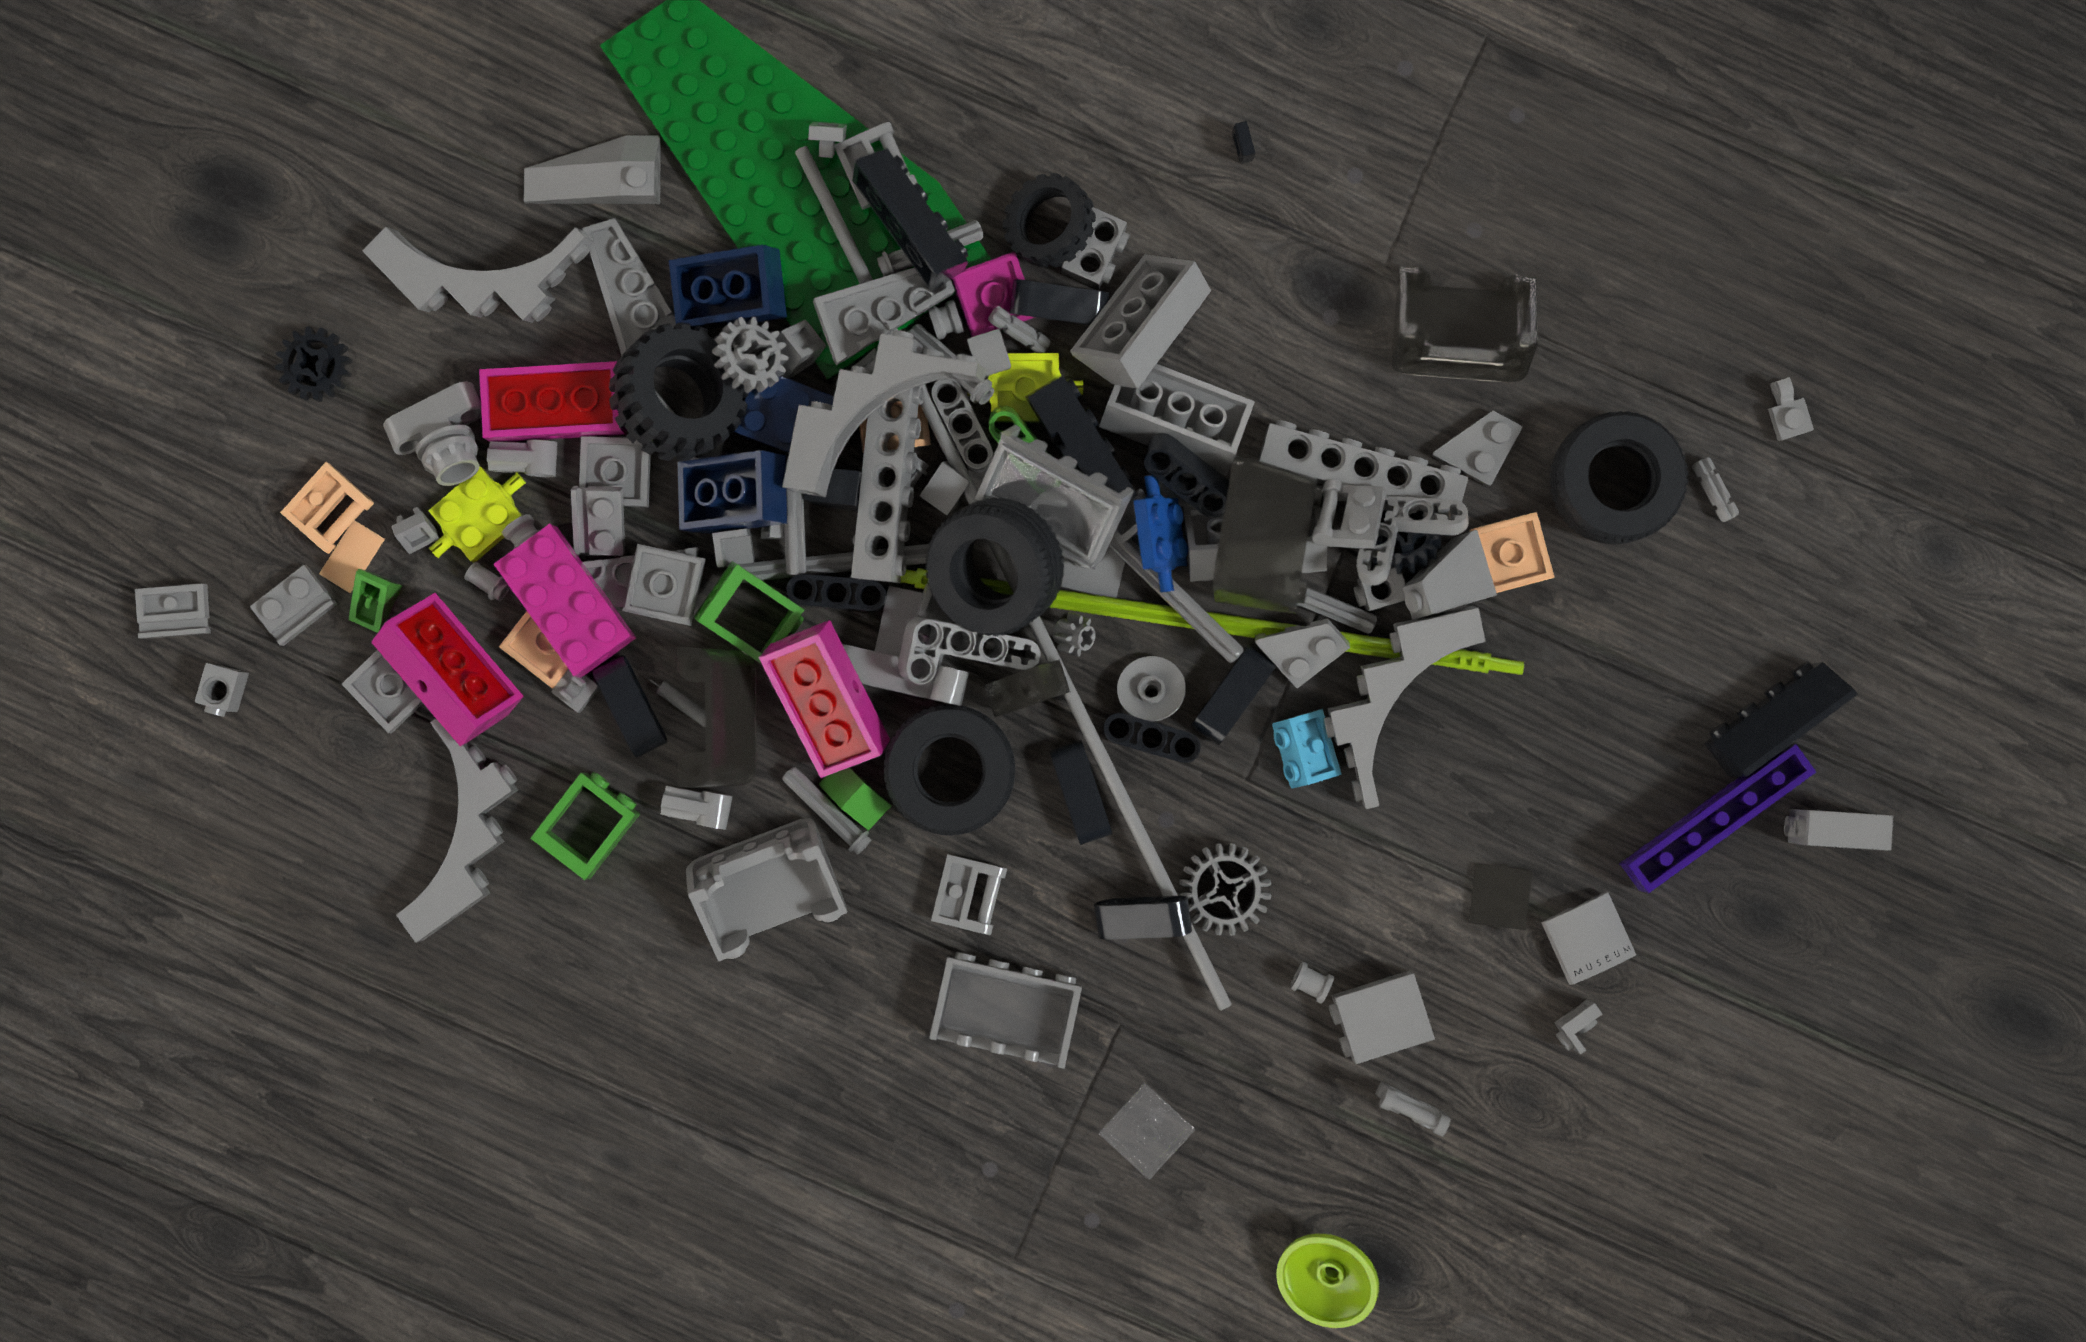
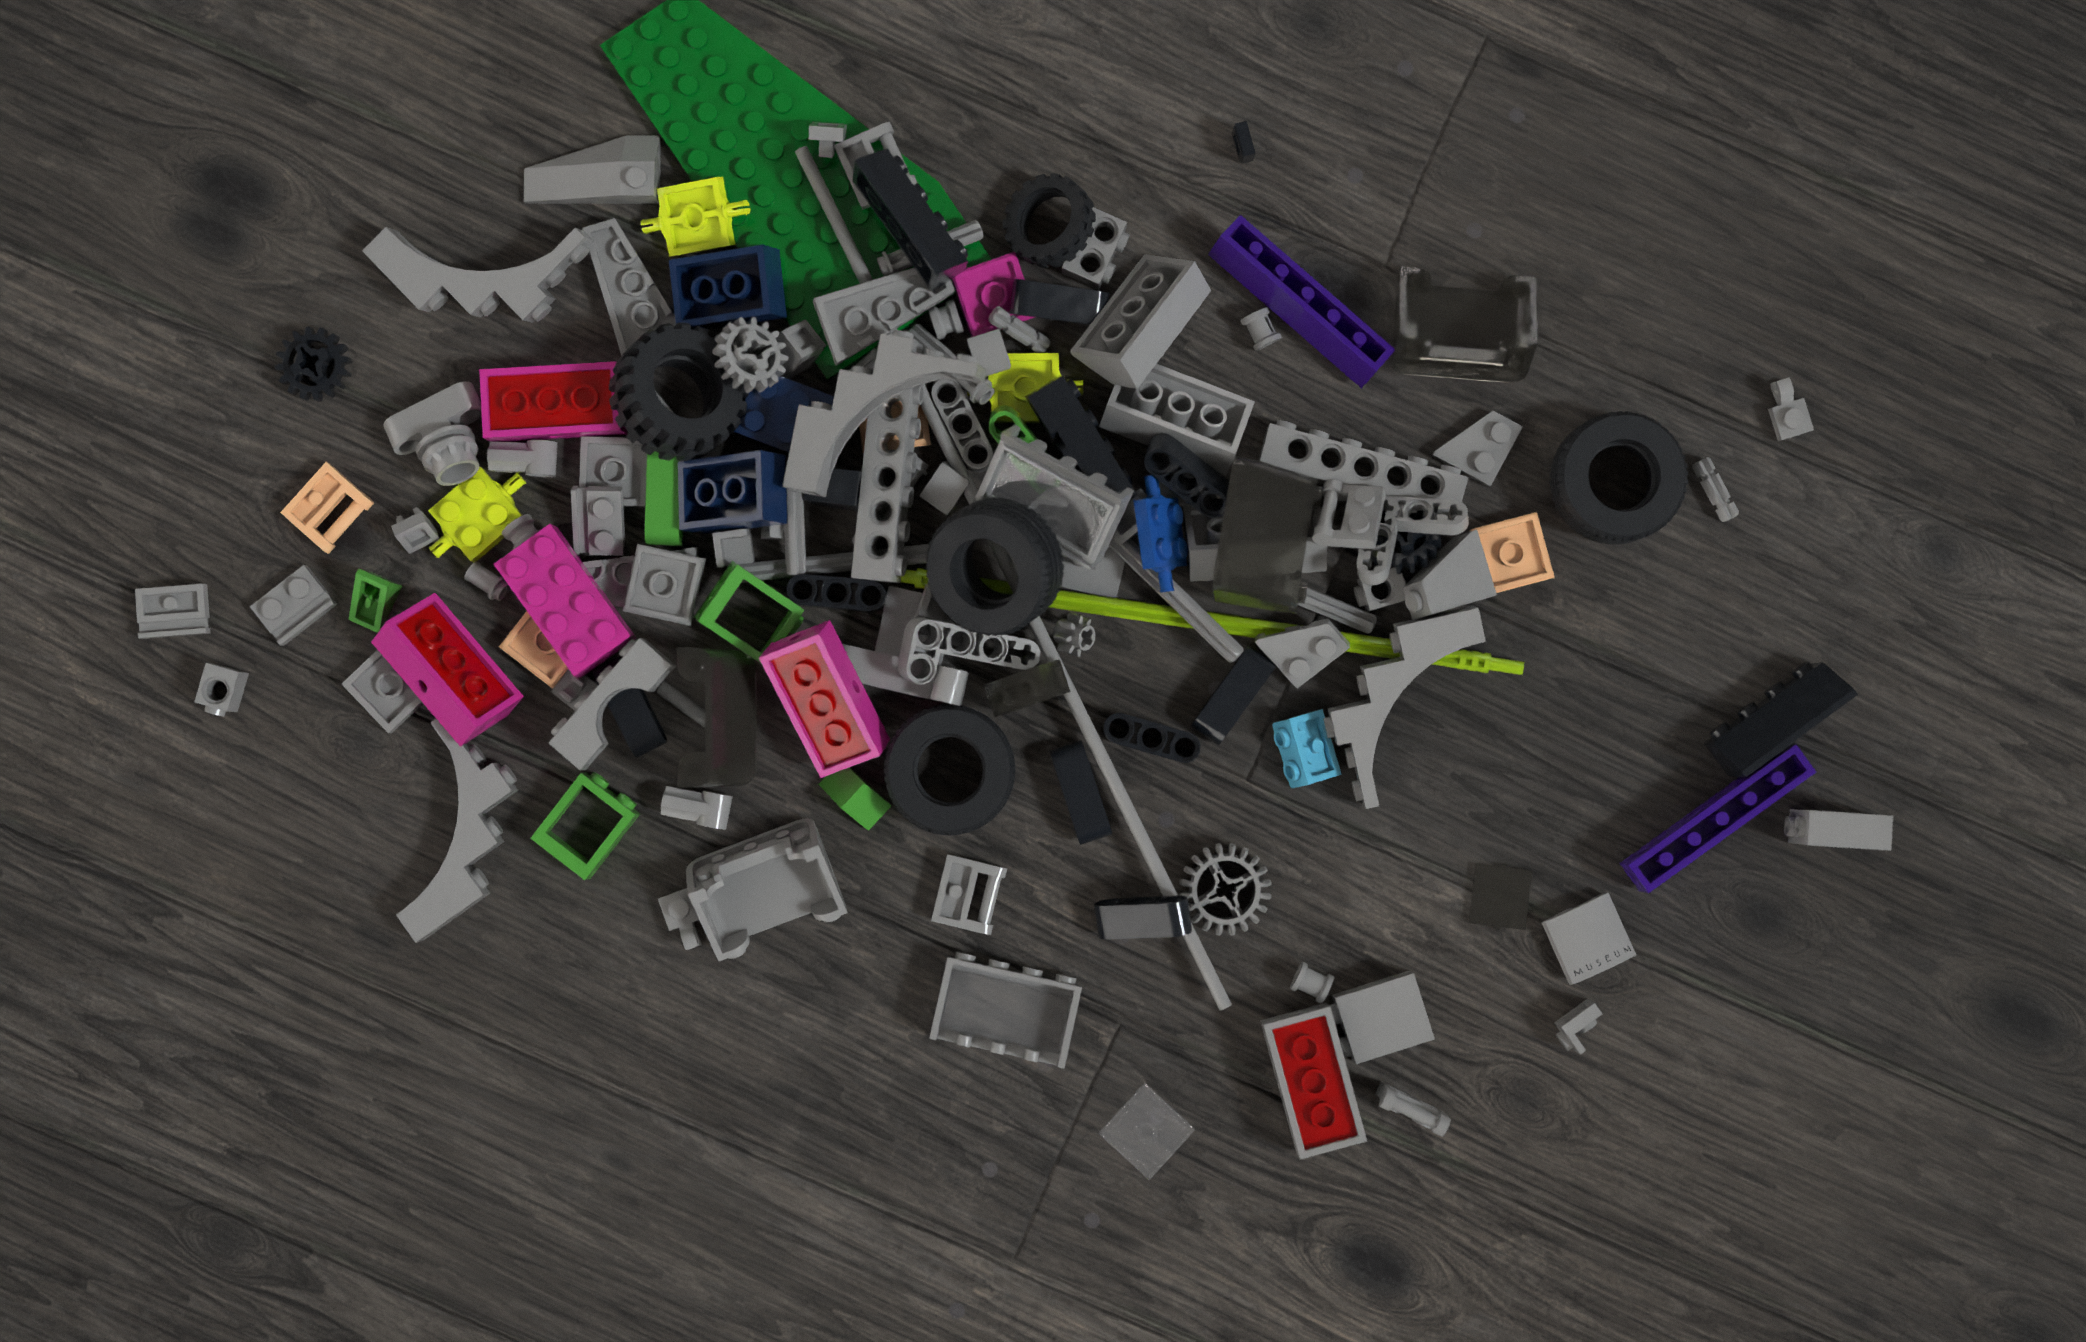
(352, 553): light nougat sticker -> none
(582, 735): none -> light grey arch
(662, 502): none -> bright green beam
(681, 914): none -> light grey plate
(695, 216): none -> neon yellow plate
(827, 810): light grey axle -> none
(1147, 674): light grey dish -> none
(1261, 328): none -> light grey bush
(1300, 301): none -> dark purple brick
(1313, 1080): none -> red brick
(1321, 1293): lime dish -> none

